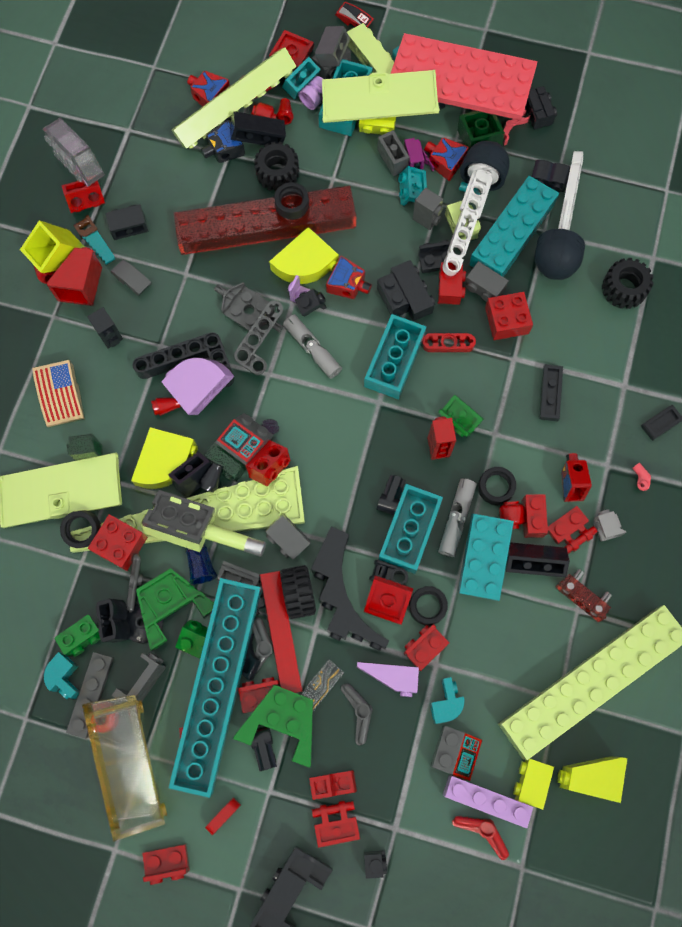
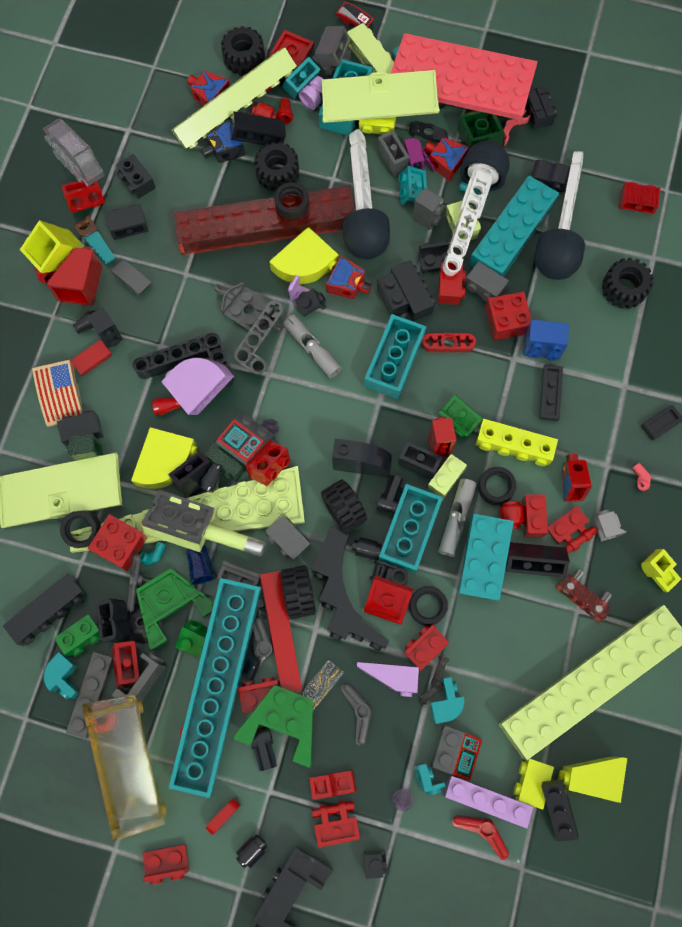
(45, 610): none -> black brick
(81, 424): none -> black brick
(83, 323): none -> black cone
(91, 357): none -> red tile
(125, 664): none -> red brick
(136, 176): none -> black brick
(153, 556): none -> teal arm
(239, 40): none -> black tyre
(251, 851): none -> black brick
(344, 506): none -> black tyre
(361, 458): none -> black brick
(366, 229): none -> black piece
(367, 548): none -> black brick
(402, 800): none -> clear purple plate
(418, 128): none -> black piece
(419, 460): none -> black brick
(424, 776): none -> teal bracket
(435, 682): none -> clear smoke piece
(446, 476): none -> yellowish green brick
(516, 442): none -> neon yellow brick
(546, 339): none -> blue brick
(560, 810): none -> black plate
(639, 197): none -> red brick
(660, 568): none -> neon yellow brick

